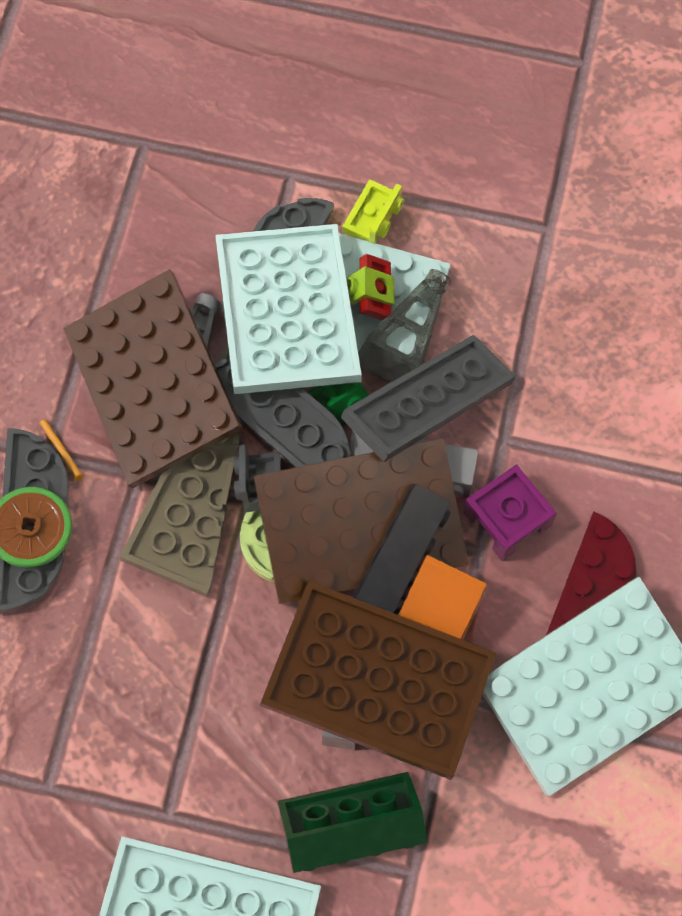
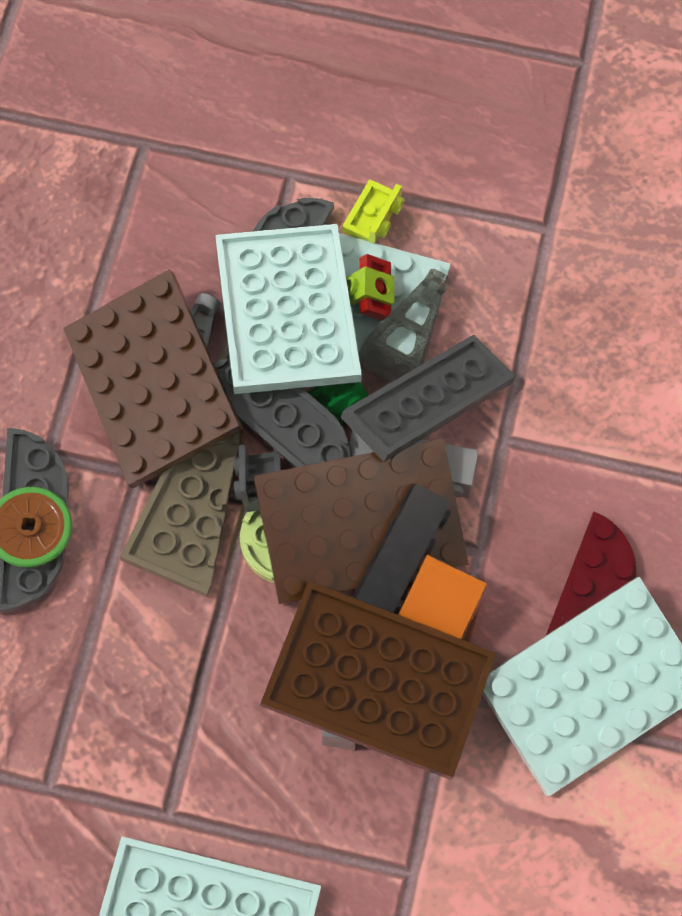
(61, 450): light orange piece -> none
(352, 822): dark green slope -> none
(509, 510): magenta panel -> none

